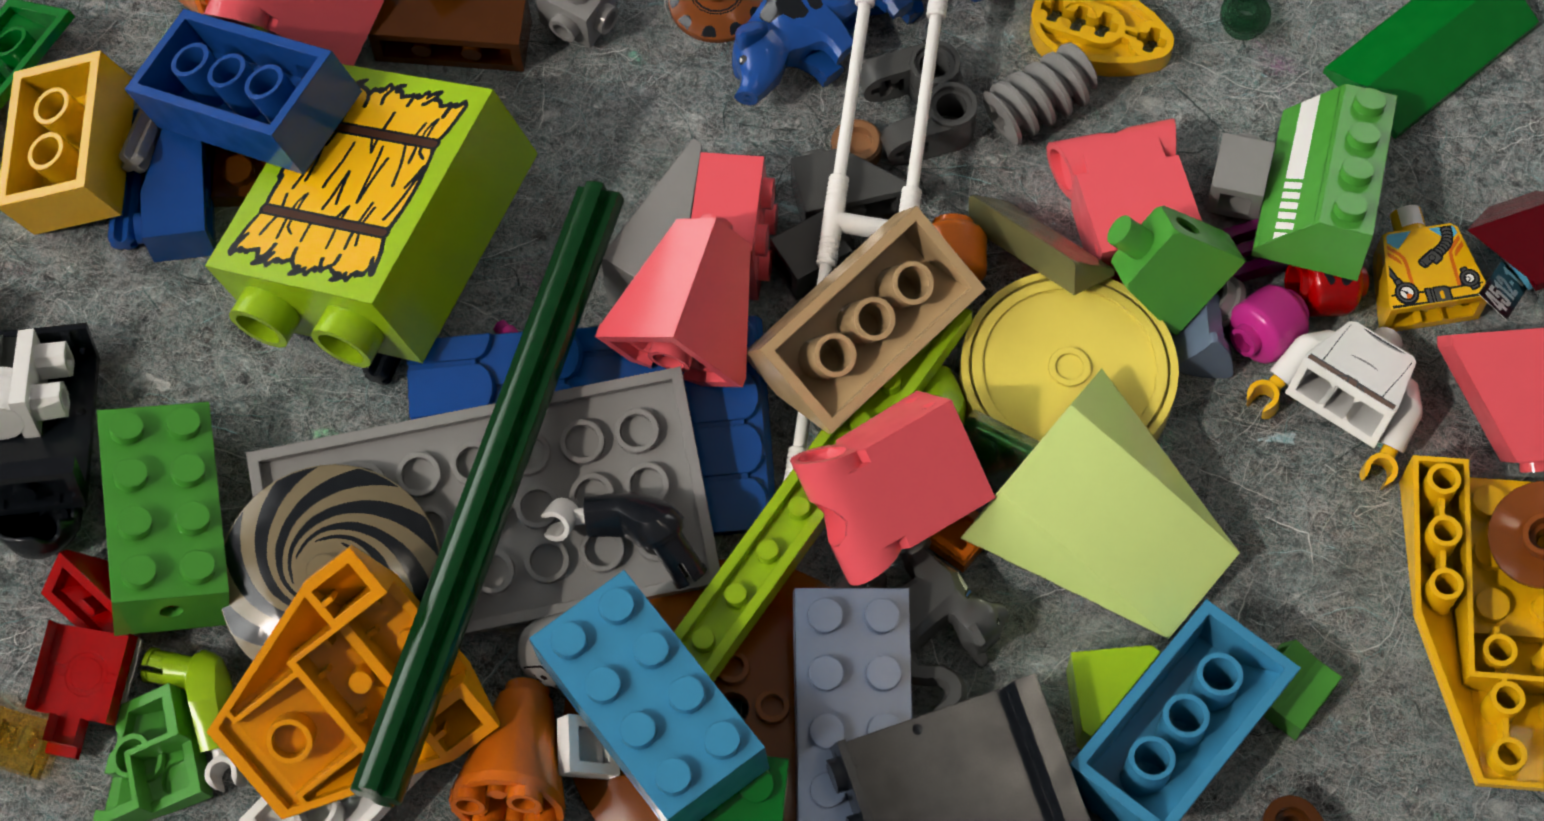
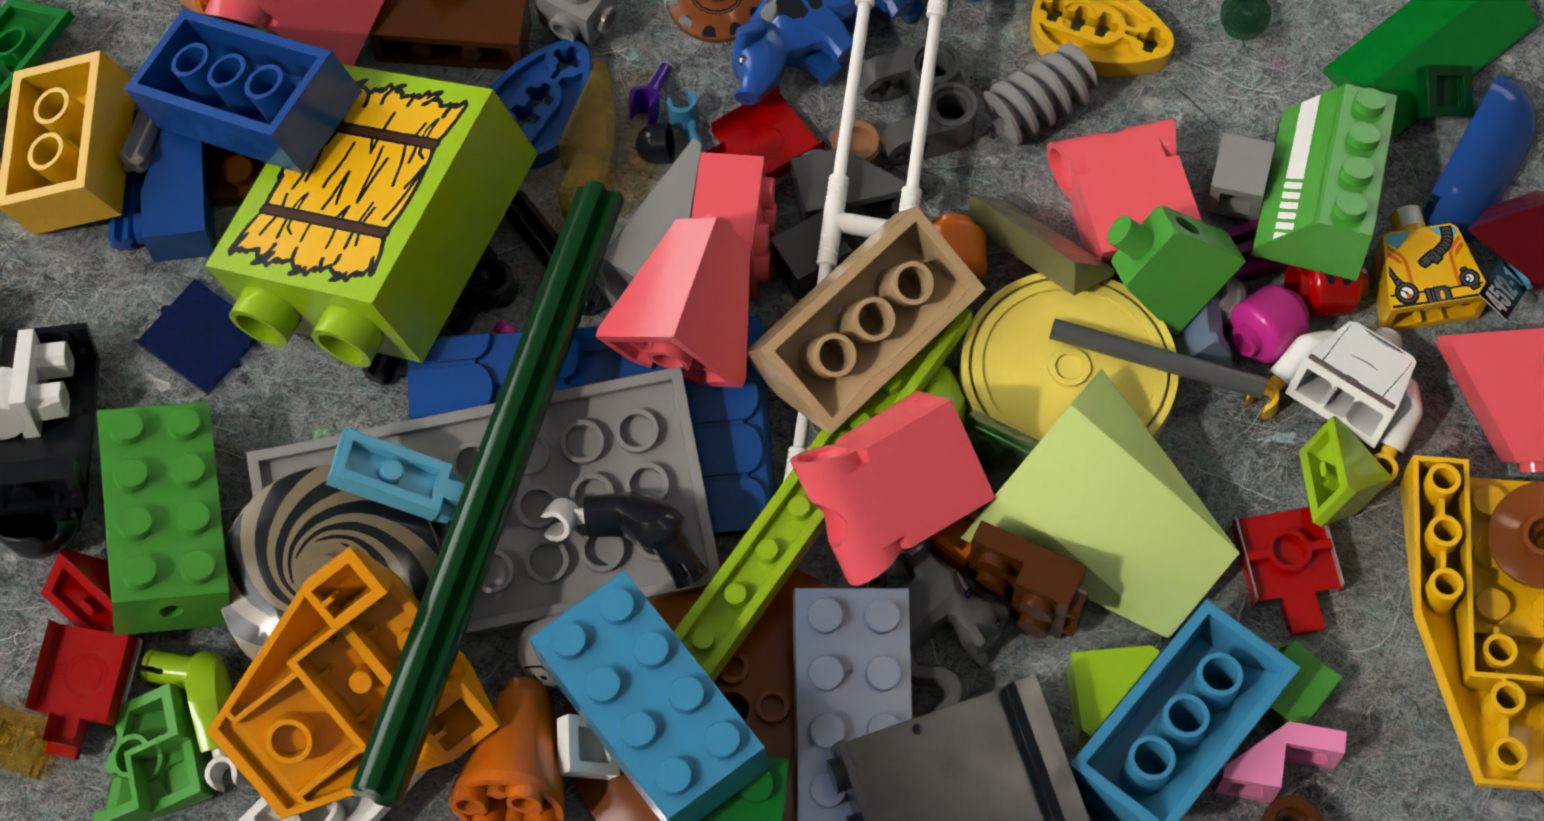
(197, 337): none -> clear blue piece
(395, 476): none -> medium azure hinge
(490, 288): none -> black bar
(539, 77): none -> blue piece
(543, 239): none -> black axle
(590, 138): none -> clear yellow slope
(647, 98): none -> dark purple hand
(656, 143): none -> black hinge
(686, 118): none -> dark azure hand
(765, 130): none -> red piece
(1043, 583): none -> reddish brown plate
(1158, 358): none -> dark grey bar
(1259, 770): none -> bright pink slope
(1291, 560): none -> red piece
(1339, 473): none -> lime slope
(1444, 92): none -> dark green plate
(1484, 158): none -> blue brick

